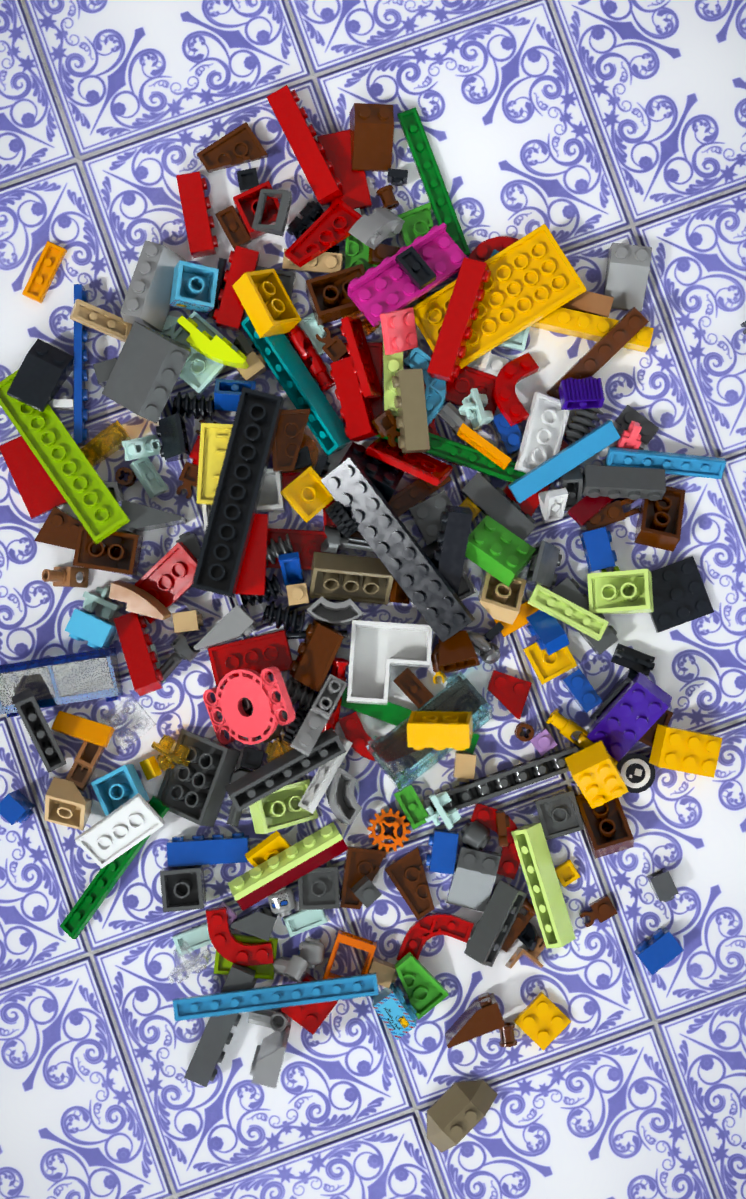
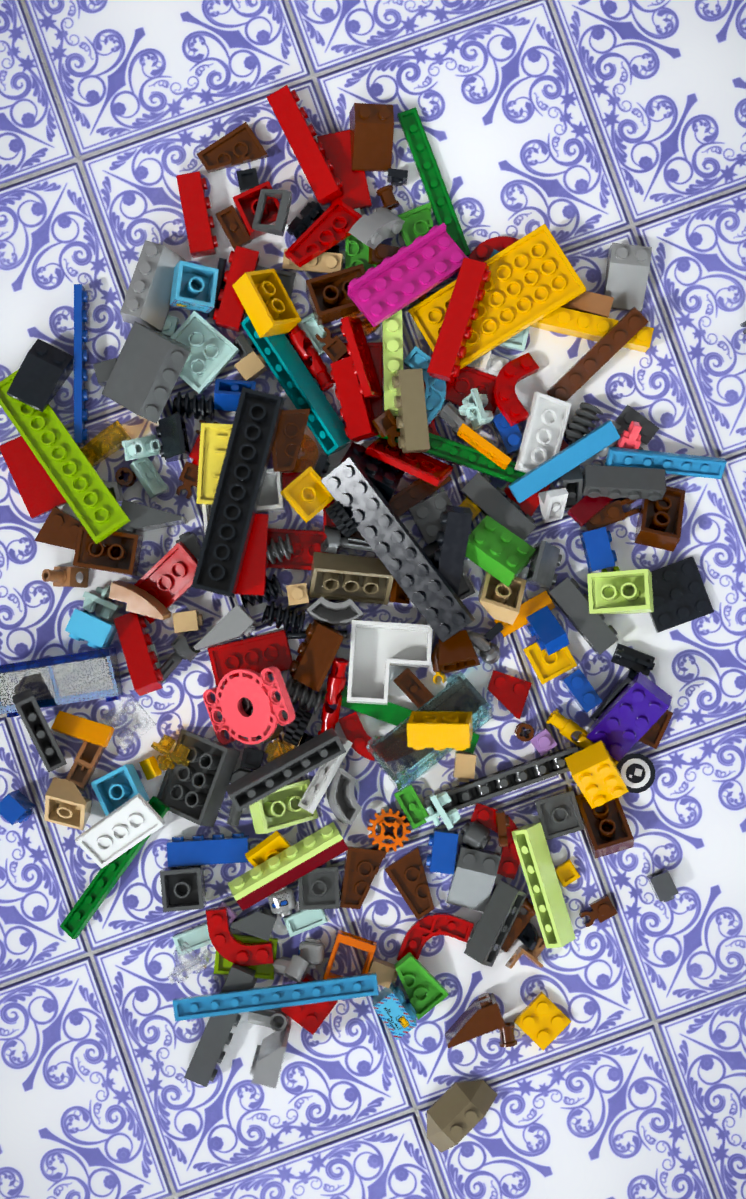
(44, 272): light orange tile -> none
(64, 403): white plate -> none
(100, 320): tan plate -> none
(212, 348): neon yellow slope -> none
(291, 568): blue tile -> none
(303, 459): black tile -> none
(319, 715): light grey slope -> none
(366, 891): dark grey brick -> none
(399, 330): coral plate -> none
(415, 268): black plate -> none
(568, 612): yellowish green plate -> none
(581, 393): dark purple brick -> none
(658, 950): blue brick -> none
(685, 750): yellow brick -> none

